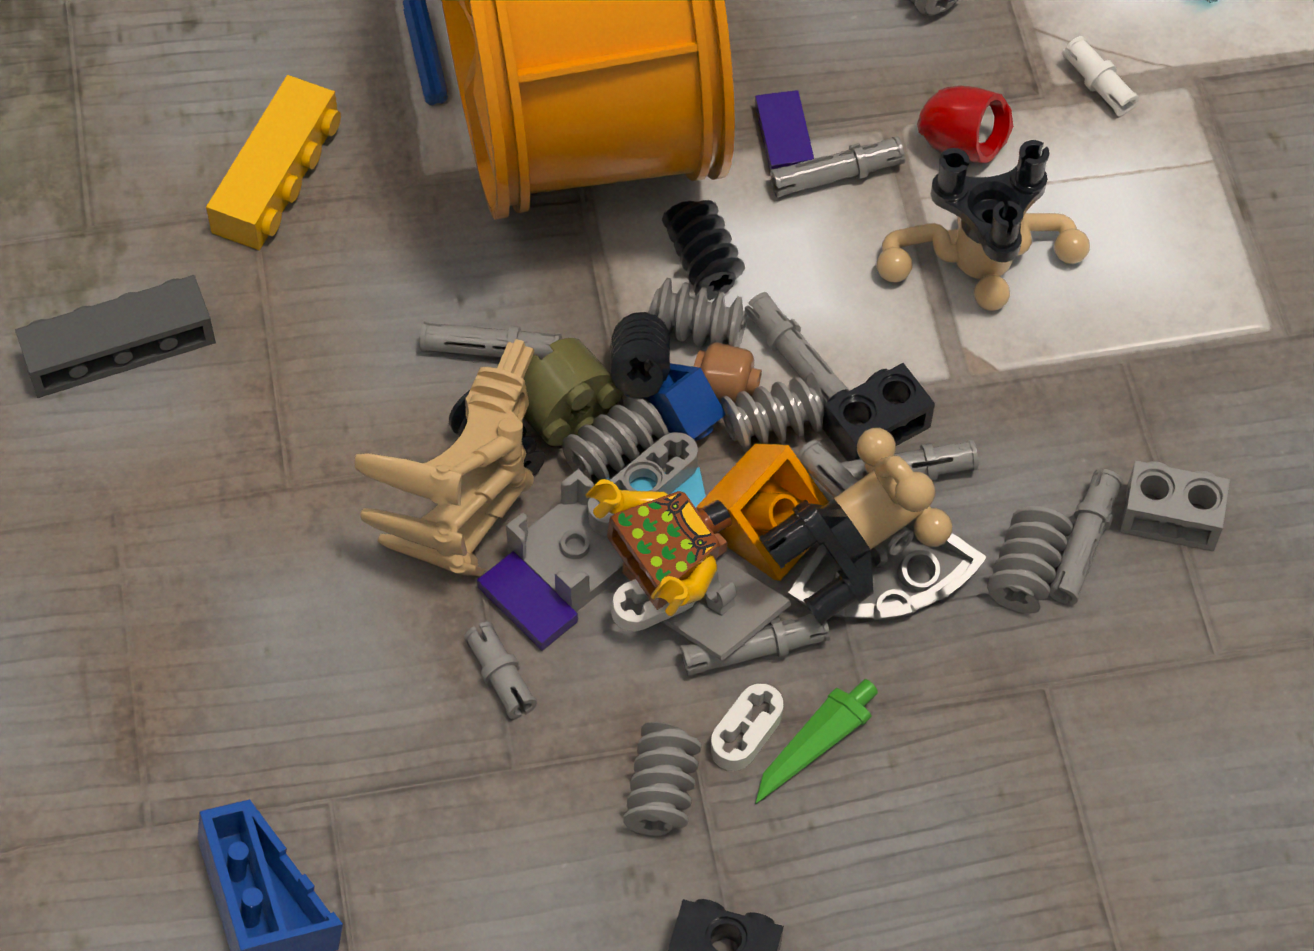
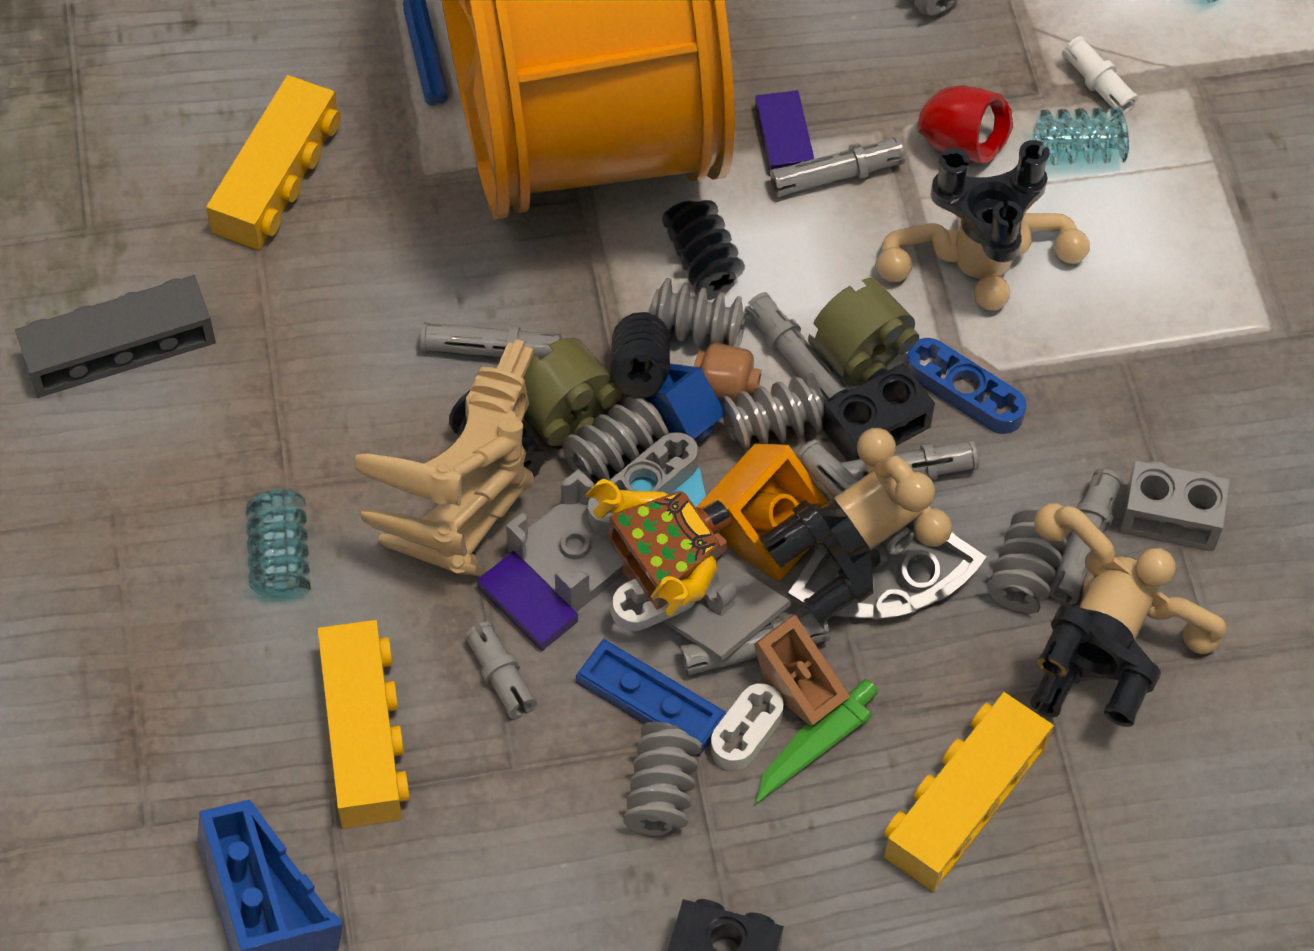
(277, 544): none -> clear light blue piece
(360, 724): none -> yellow brick
(647, 693): none -> blue tile
(799, 671): none -> medium nougat slope
(863, 331): none -> olive brick
(960, 366): none -> blue beam
(966, 791): none -> yellow brick
(1083, 134): none -> clear light blue piece
(1102, 631): none -> wheel

